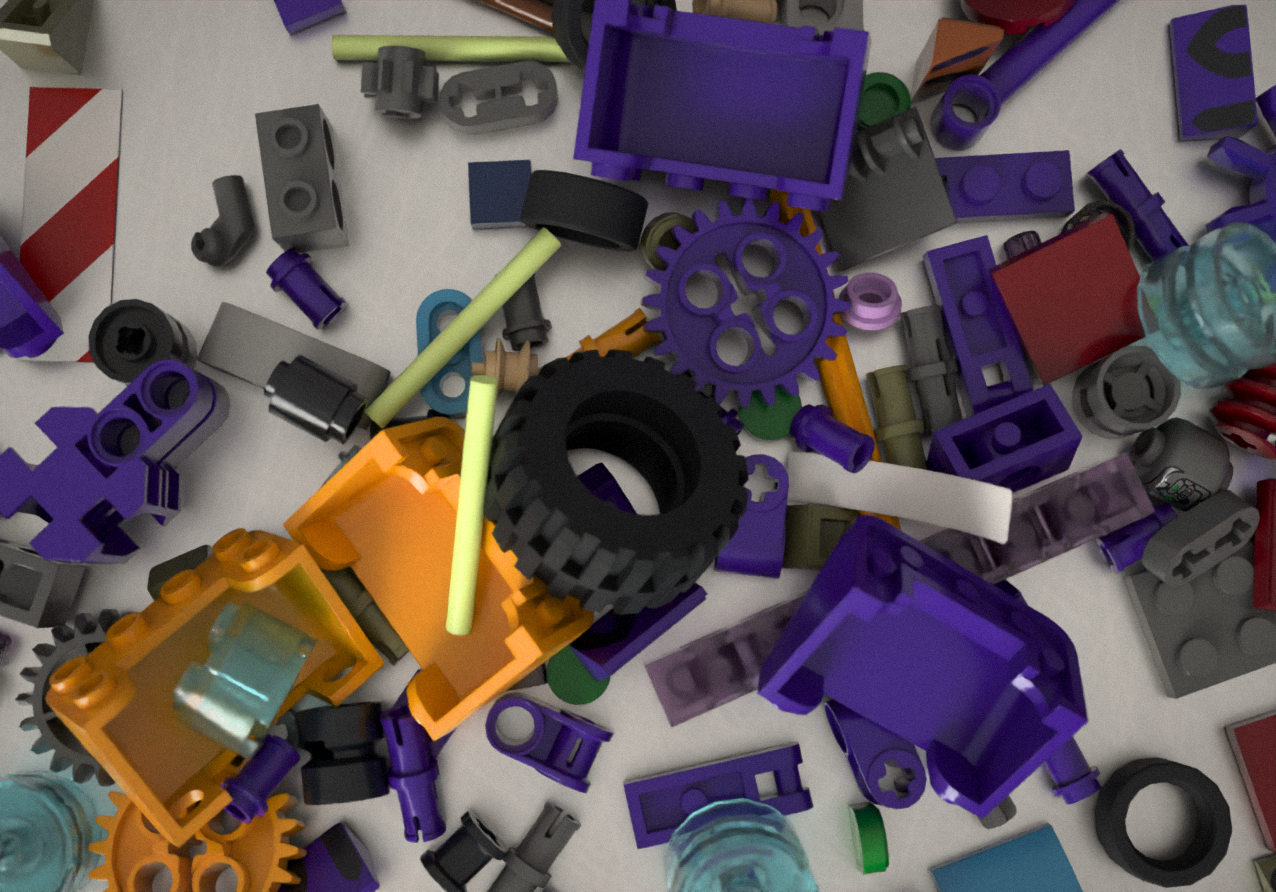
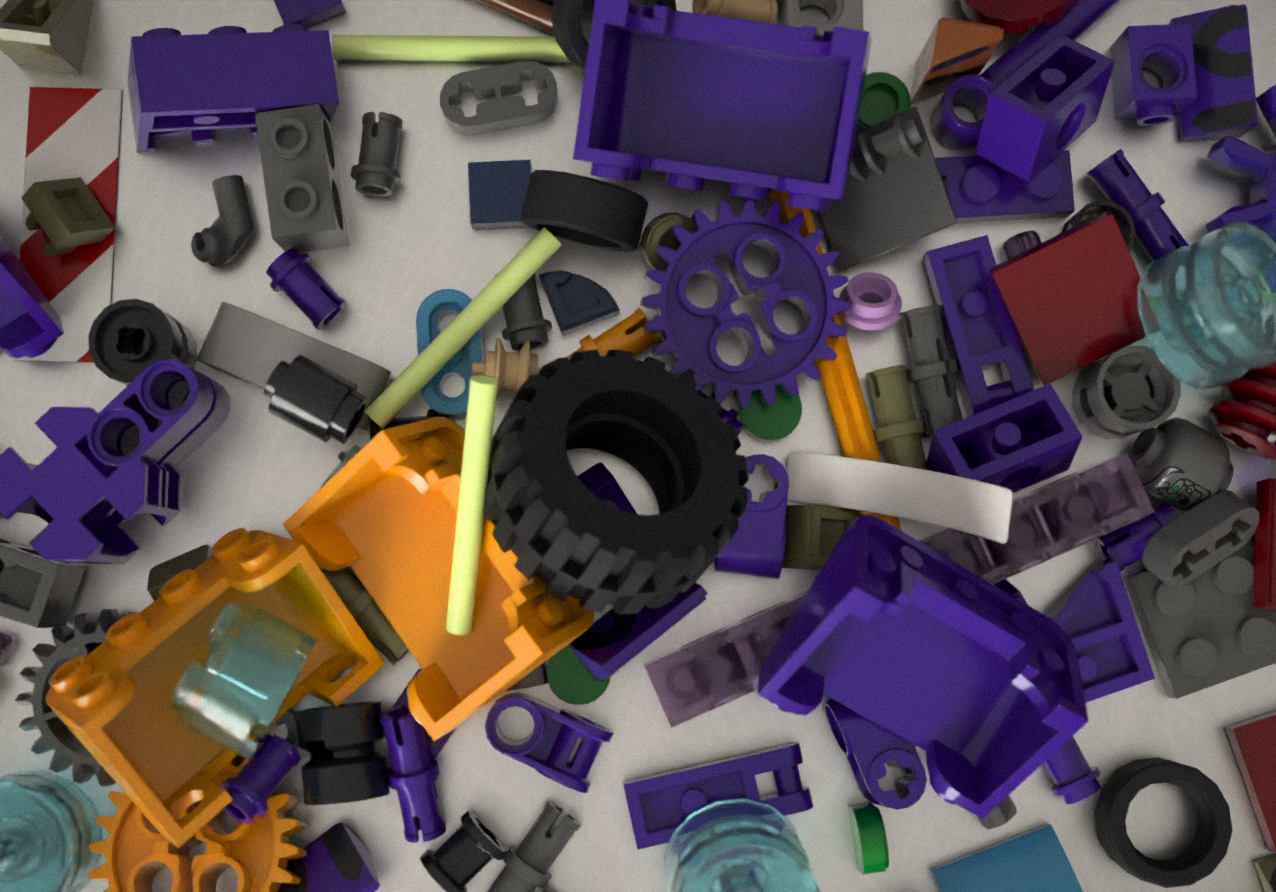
(66, 214): none -> olive tile
(224, 79): none -> dark purple wedge
(378, 155): none -> dark grey pin
(399, 82): dark grey gear -> none
(577, 300): none -> dark blue tile
(819, 431): dark purple pin -> none
(1044, 107): none -> dark purple brick
(1103, 632): none -> dark purple wing
(1164, 50): none -> dark purple brick

